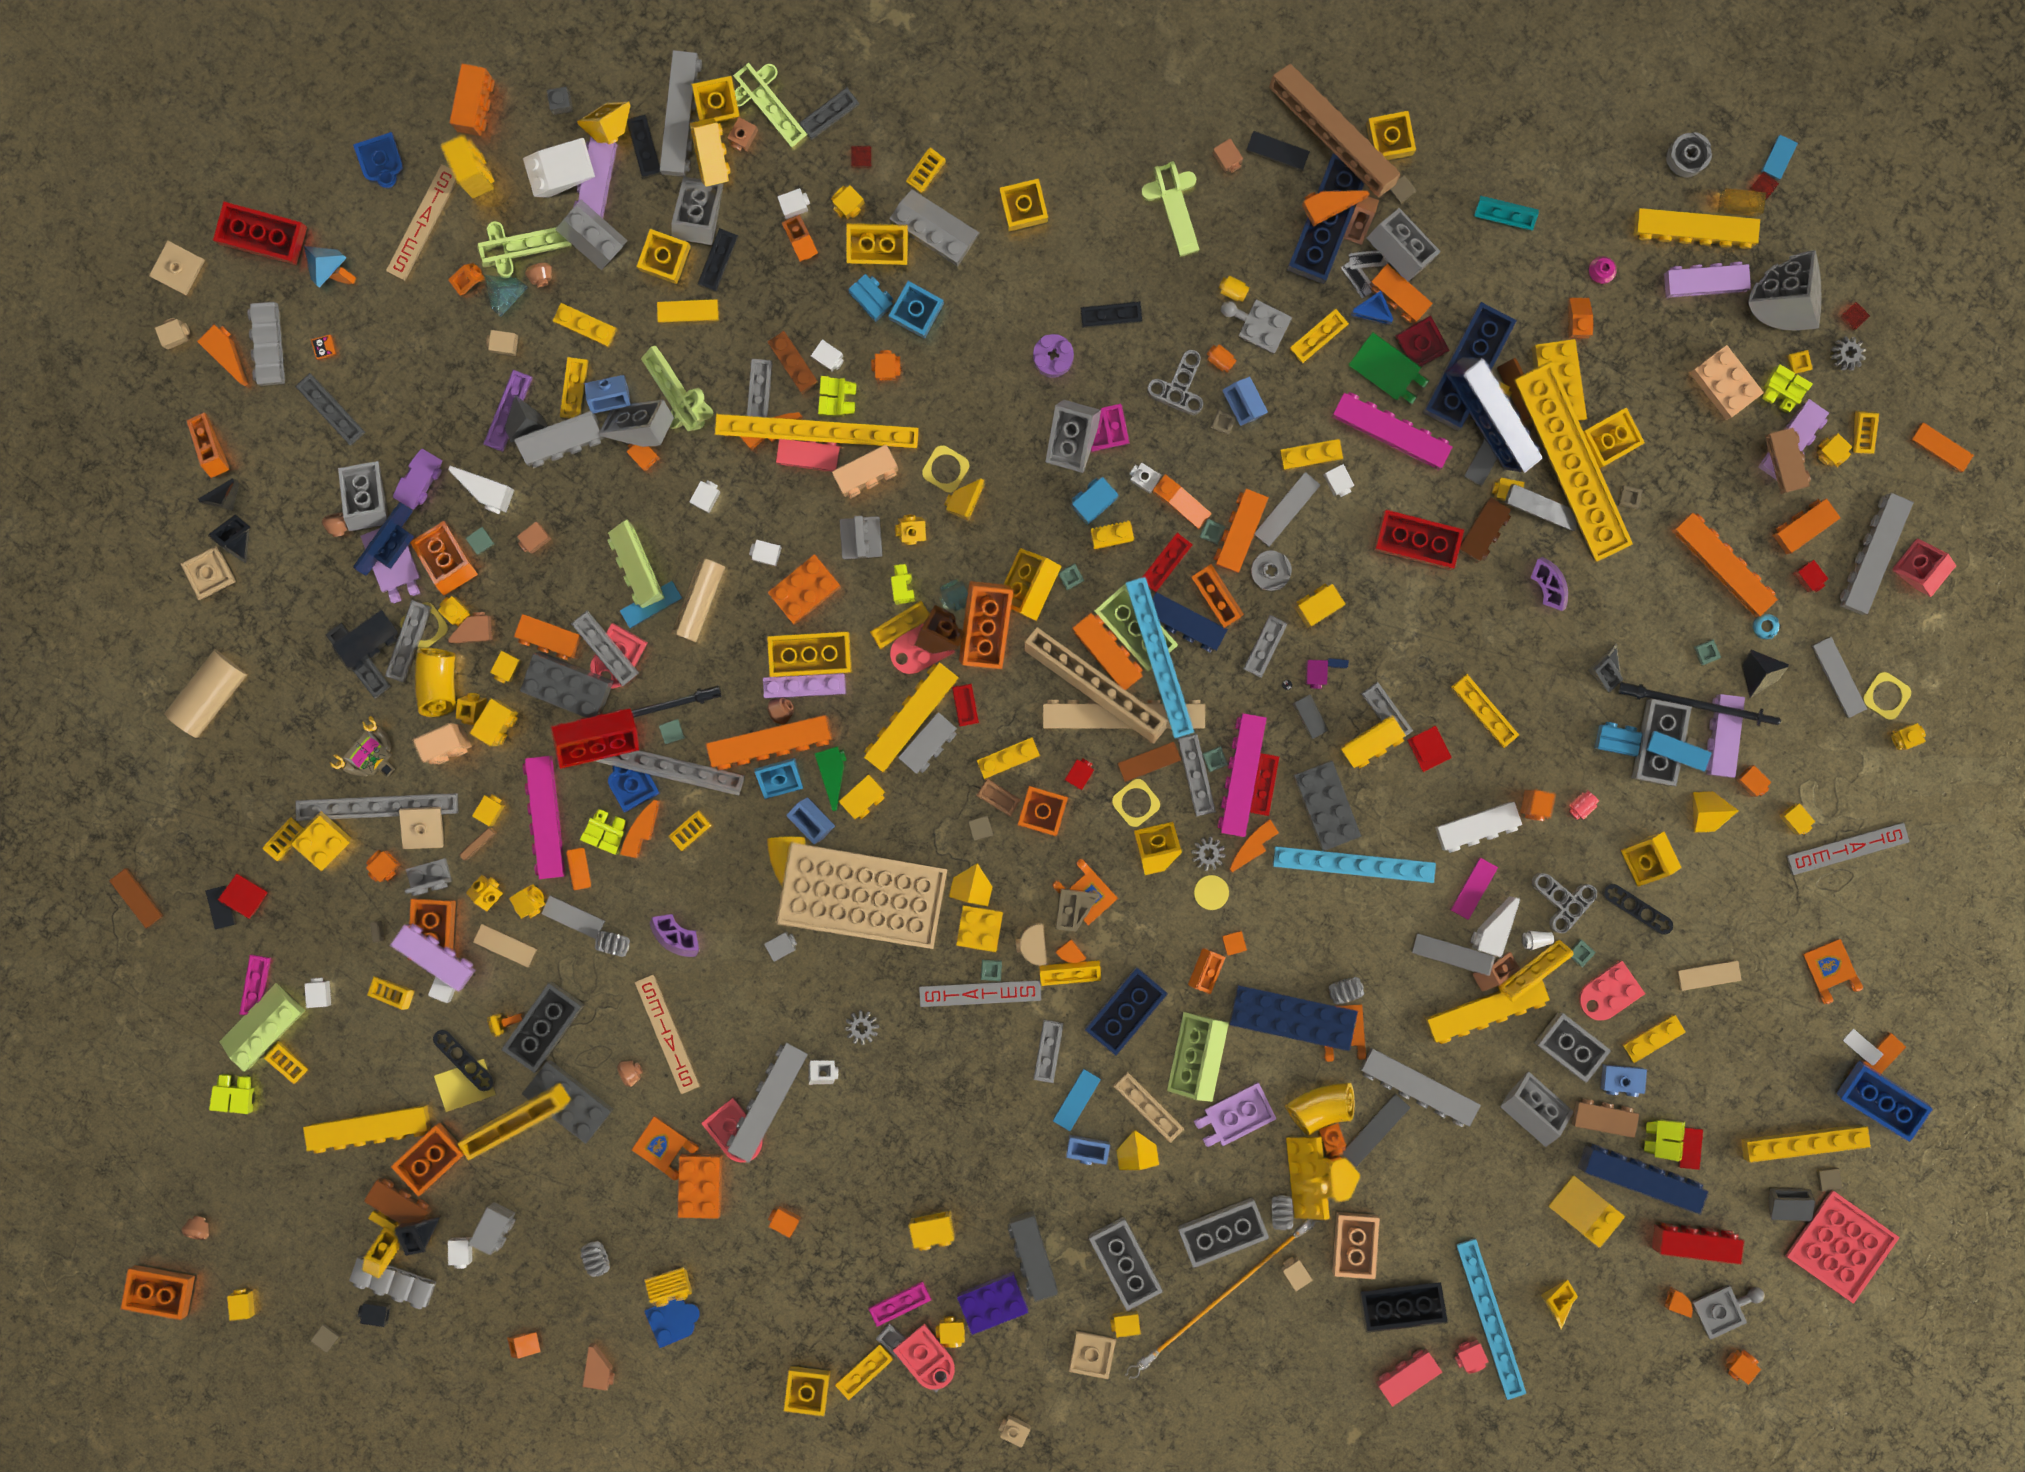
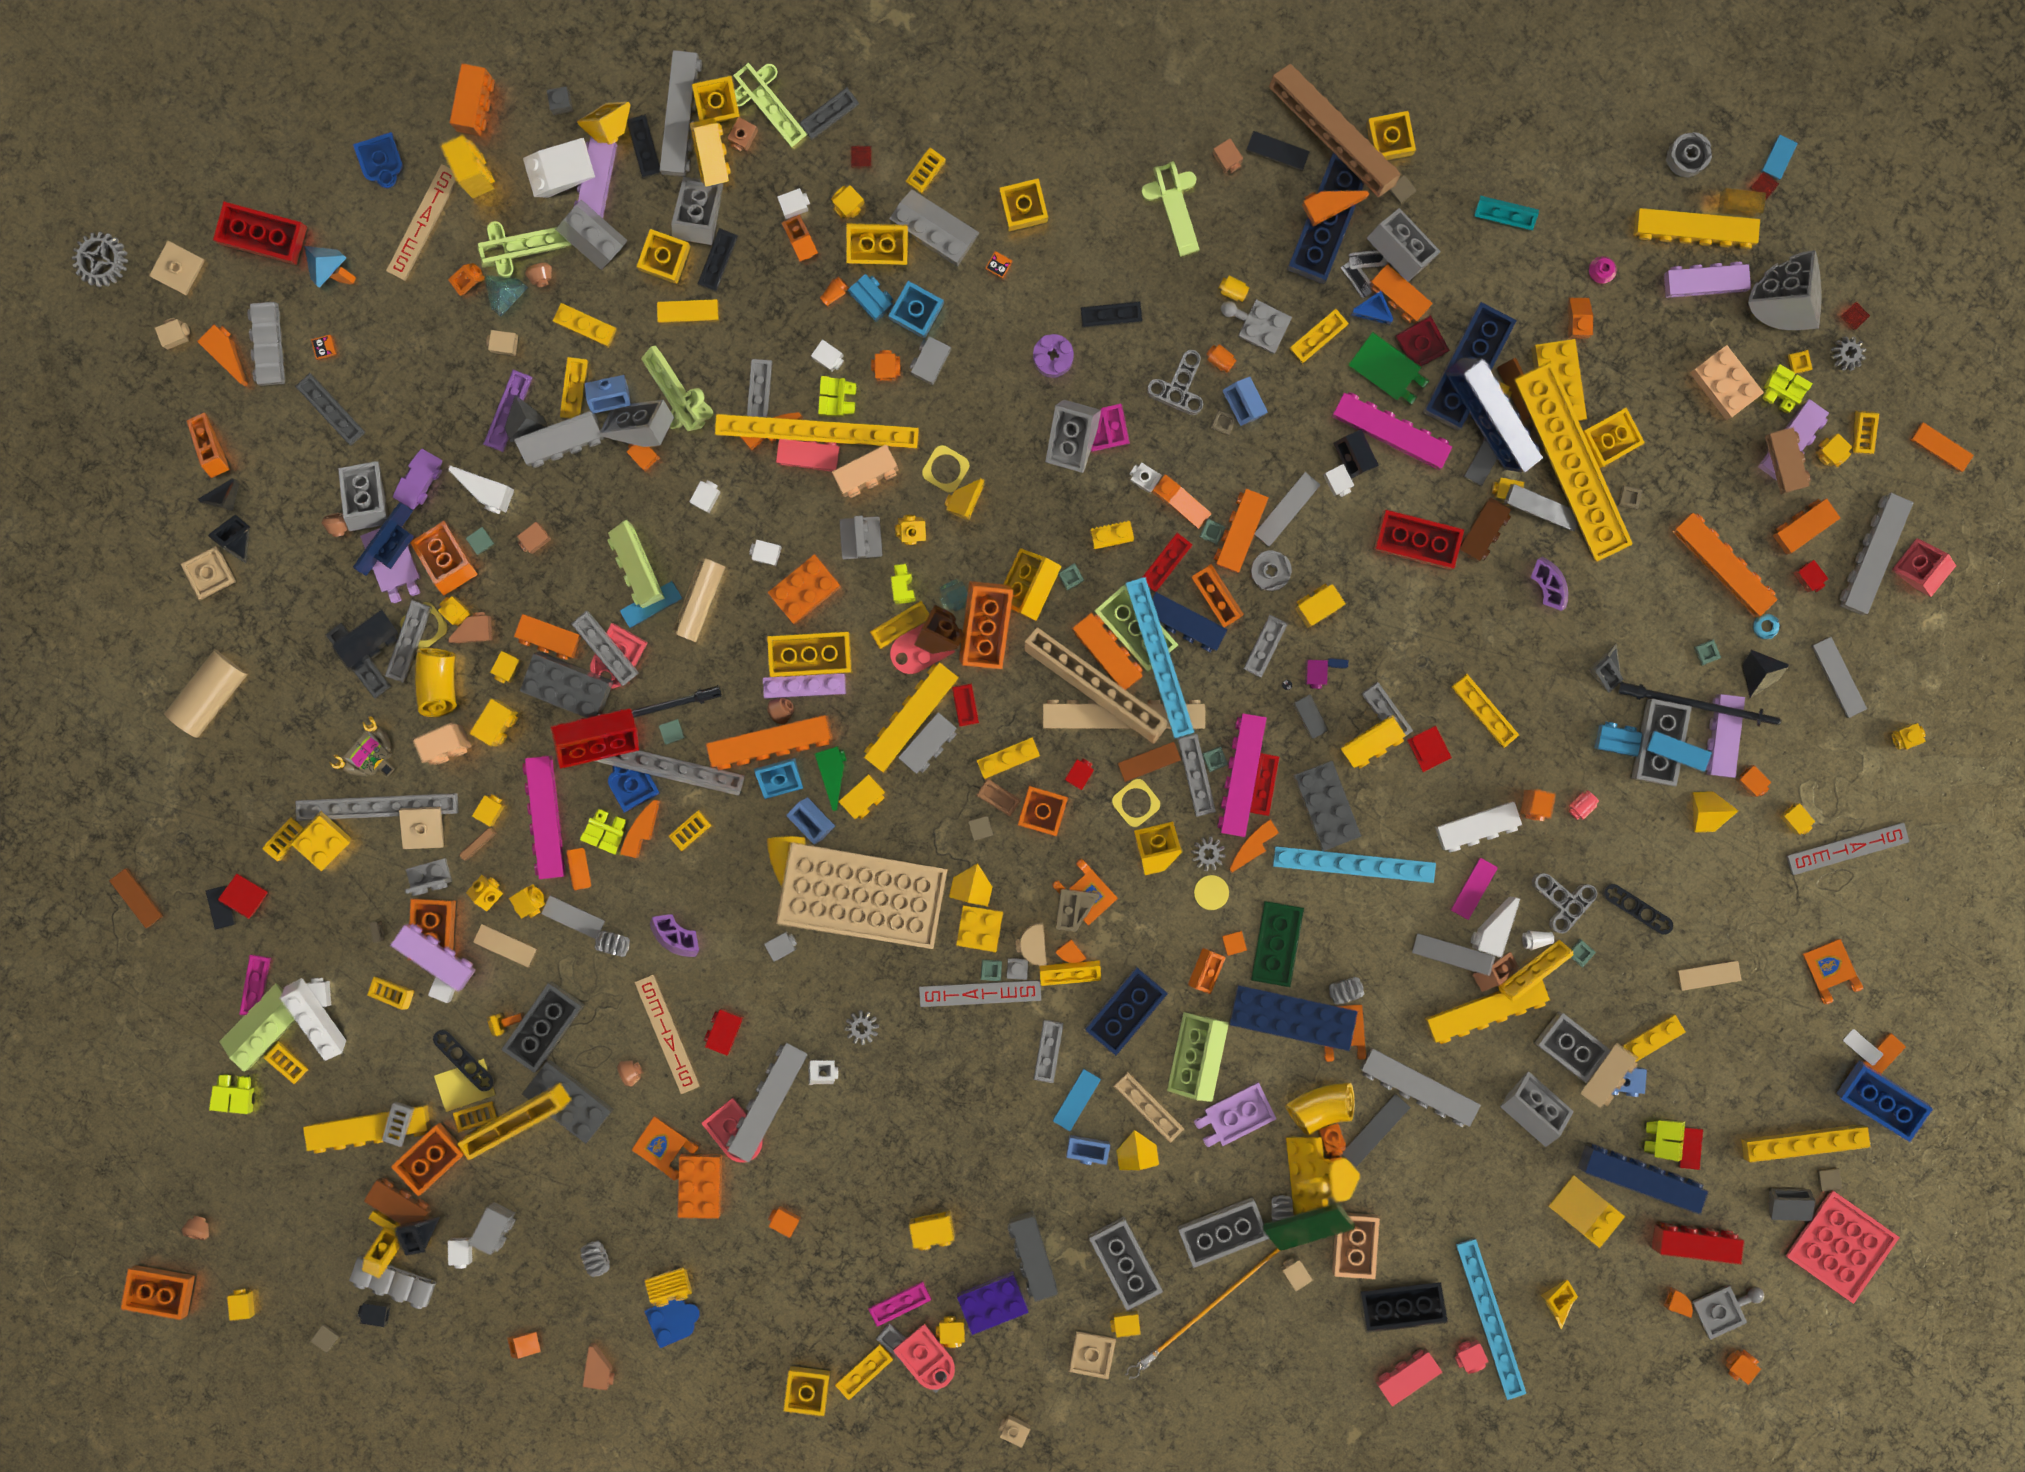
(101, 252): none -> light grey gear
(313, 1019): none -> white brick
(382, 866): orange brick -> none
(401, 1108): none -> light grey slope
(458, 1123): none -> yellow slope
(470, 708): yellow brick -> none
(723, 1031): none -> red brick
(793, 362): dark orange brick -> none
(834, 291): none -> orange cone
(930, 360): none -> light grey brick
(998, 264): none -> tile
(1017, 968): none -> light grey plate
(1094, 500): dark azure brick -> none
(1277, 944): none -> dark green tile
(1308, 1226): none -> dark green tile
(1311, 454): yellow plate -> none
(1356, 454): none -> black brick
(1361, 220): nougat slope -> none
(1605, 1118): medium nougat brick -> none
(1610, 1076): none -> tan brick
(1611, 991): coral plate -> none
(1651, 859): yellow slope -> none
(1868, 696): light yellow piece -> none

